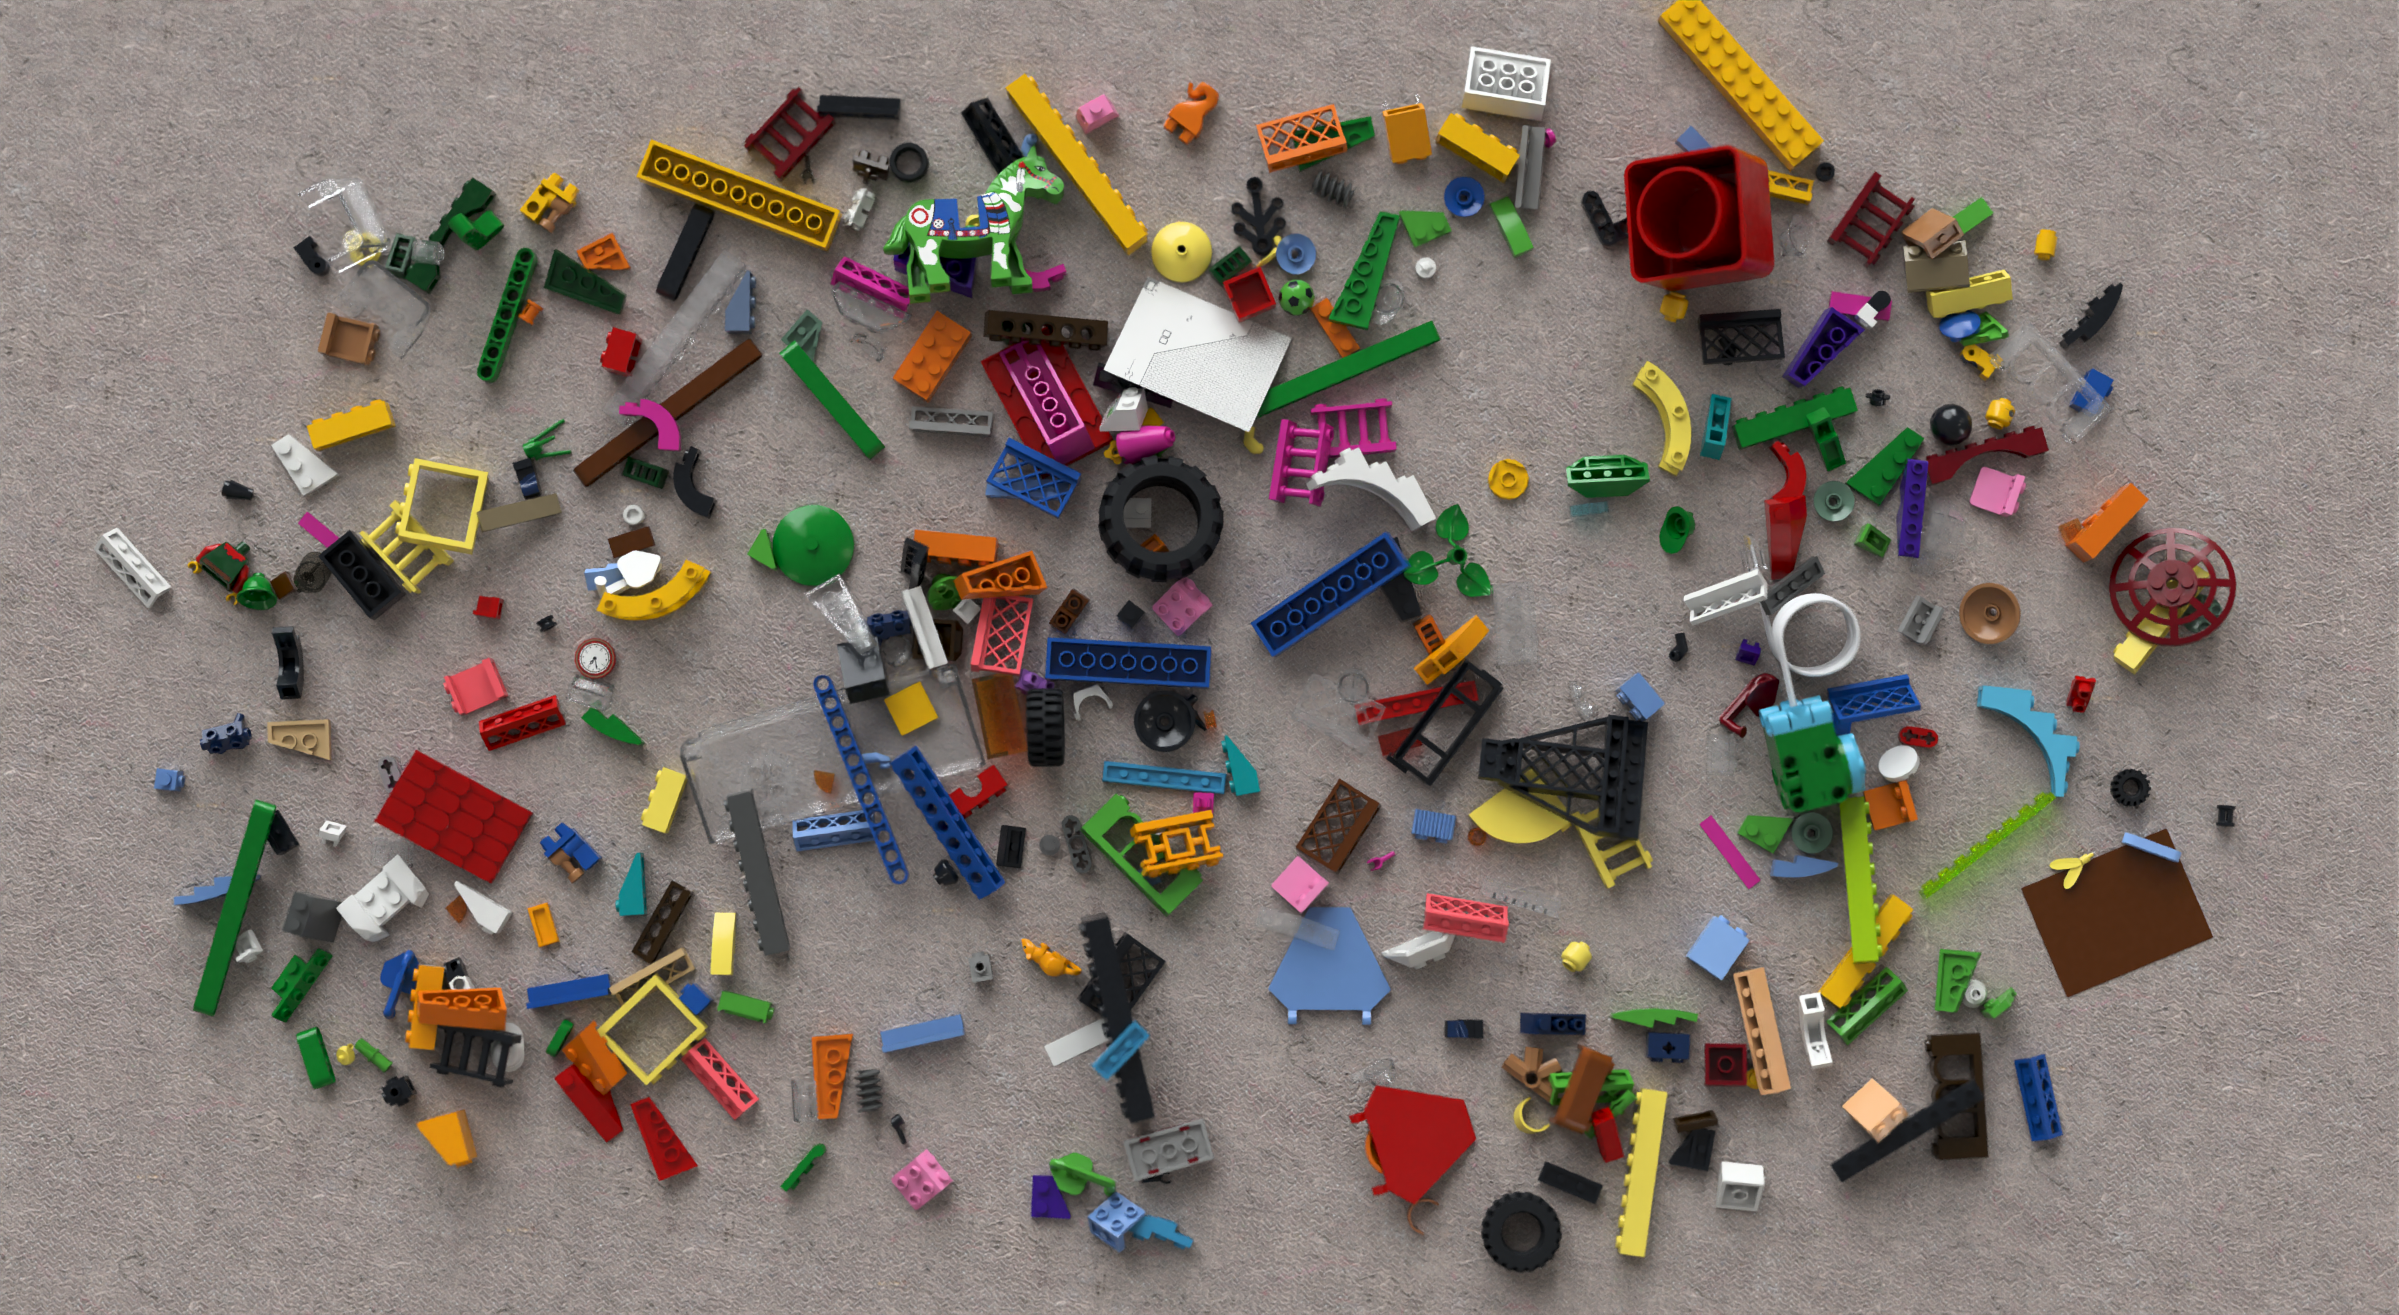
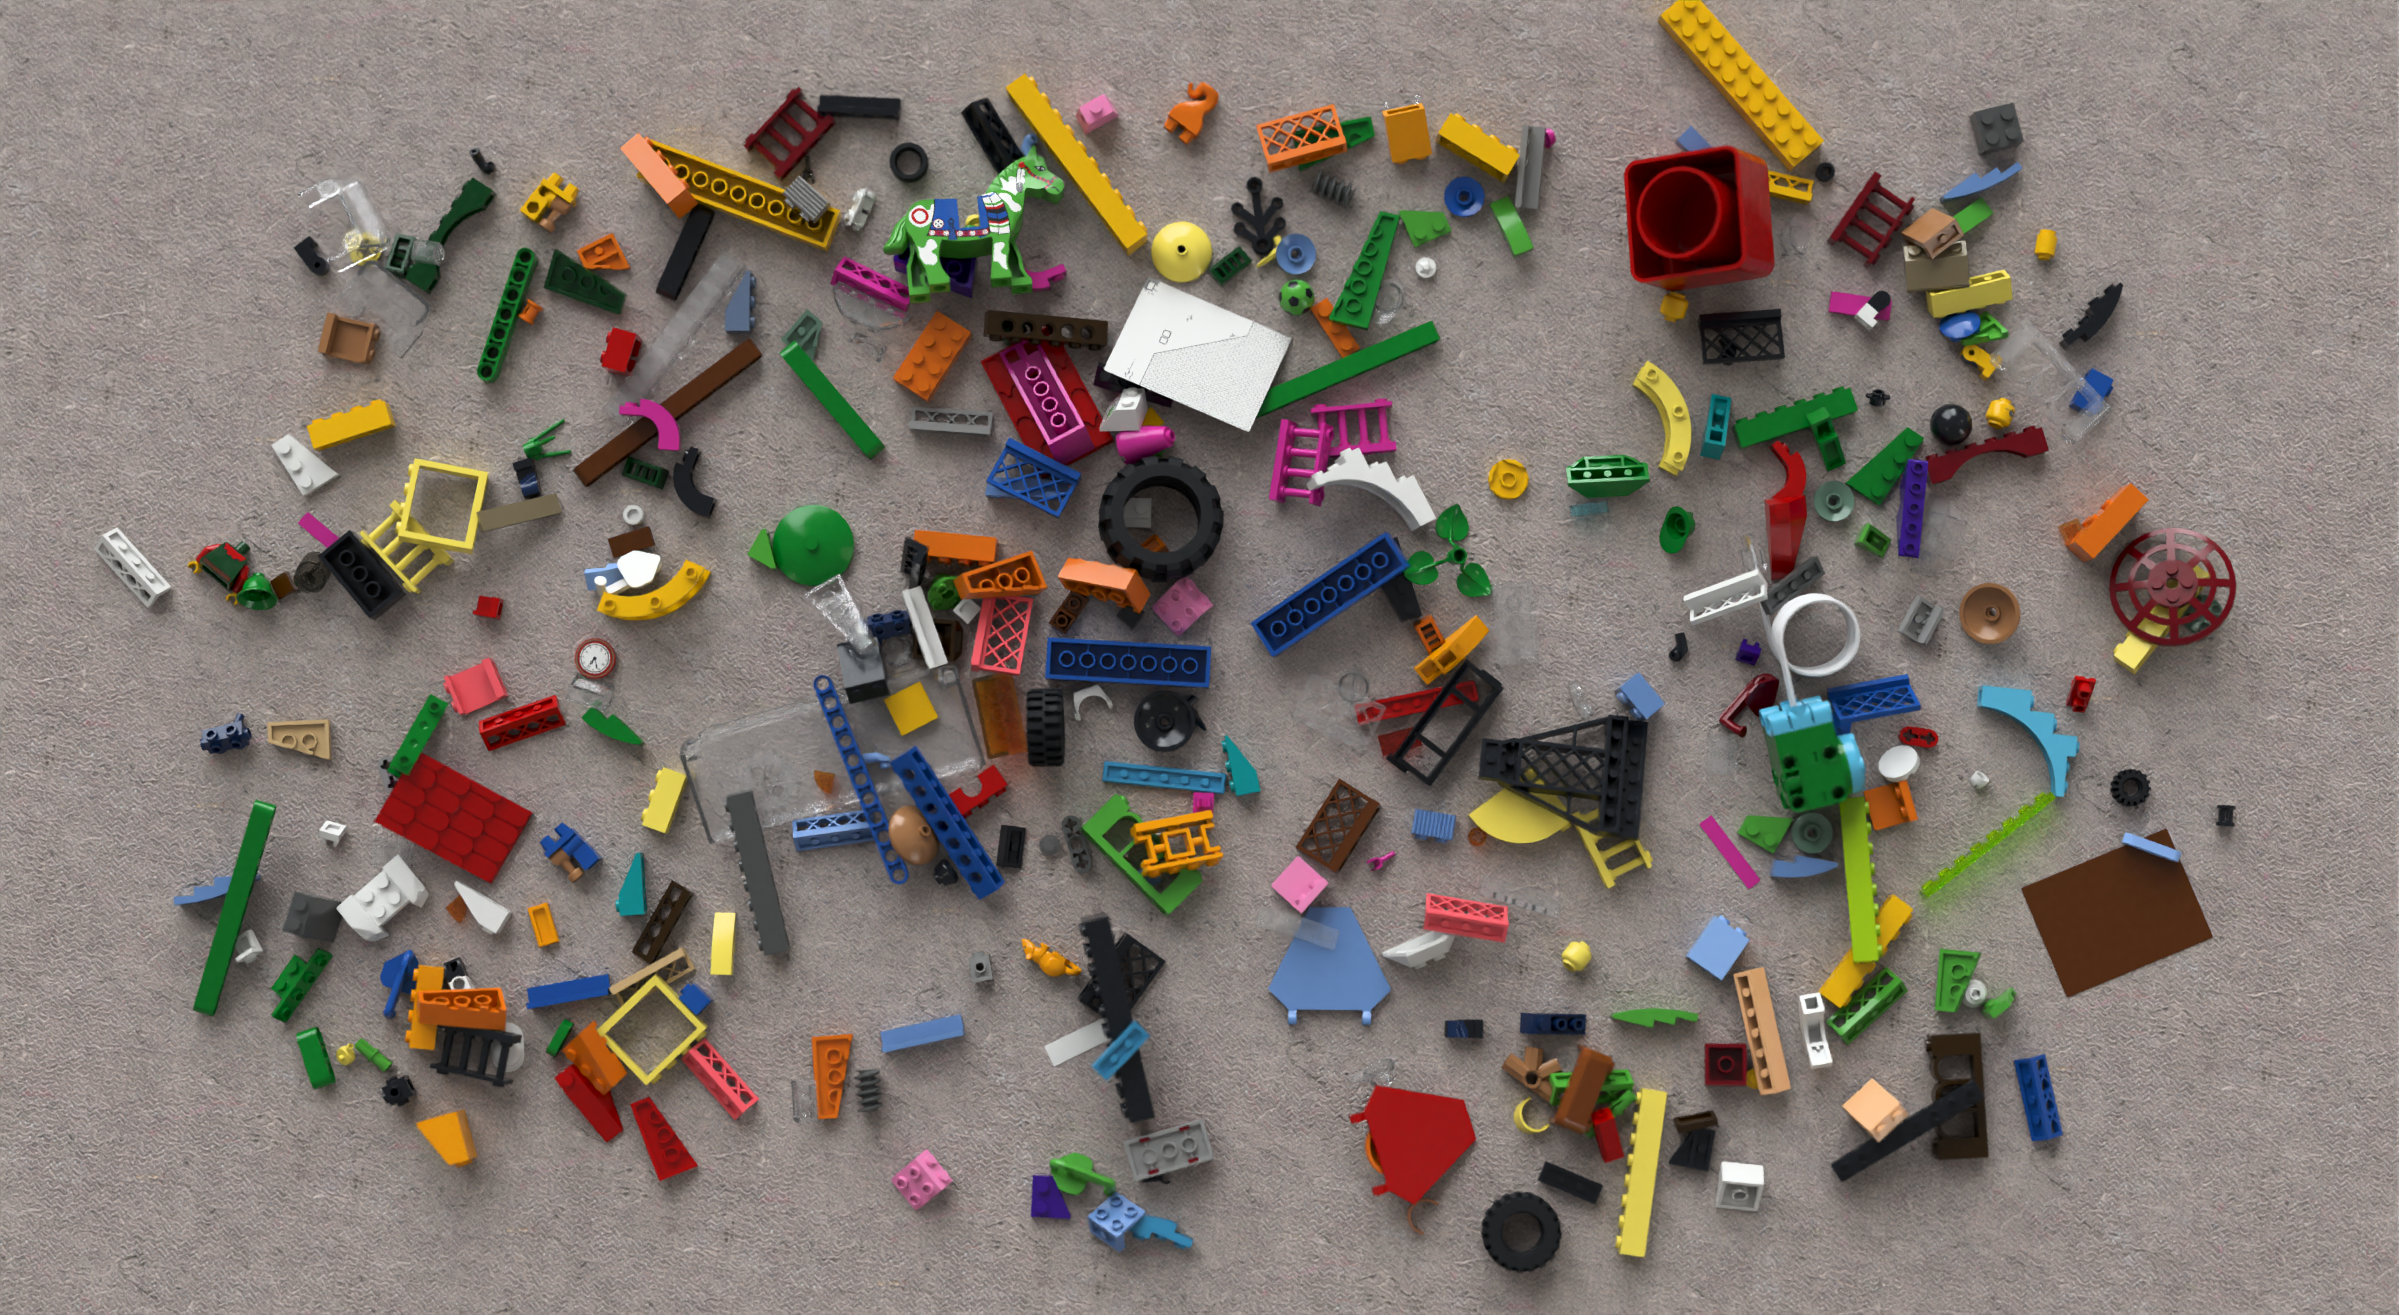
(169, 780): medium blue bracket -> none
(235, 490): black cone -> none
(281, 836): black hinge -> none
(291, 664): black arch -> none
(417, 736): none -> green fence
(476, 233): green beam -> none
(479, 160): none -> black arm
(546, 623): black bush -> none
(659, 175): none -> wedge
(745, 1006): bright green window -> none
(803, 1167): green plate -> none
(806, 199): none -> light grey brick
(870, 169): dark brown hips -> none
(896, 1122): black hand -> none
(913, 836): none -> medium nougat dish
(1031, 680): medium lavender hips -> none
(1105, 582): none -> orange wedge
(1110, 453): yellow plate -> none
(1210, 719): clear orange bush -> none
(1250, 294): red piece -> none
(1251, 443): light yellow arm -> none
(1506, 83): white slope -> none
(1614, 229): black beam -> none
(1679, 1042): dark blue brick -> none
(1822, 345): dark purple wedge -> none
(1975, 185): none -> medium blue slope
(1979, 780): none -> white hinge
(1996, 129): none -> dark grey brick
(1997, 492): bright pink bracket -> none
(2075, 866): light yellow piece -> none

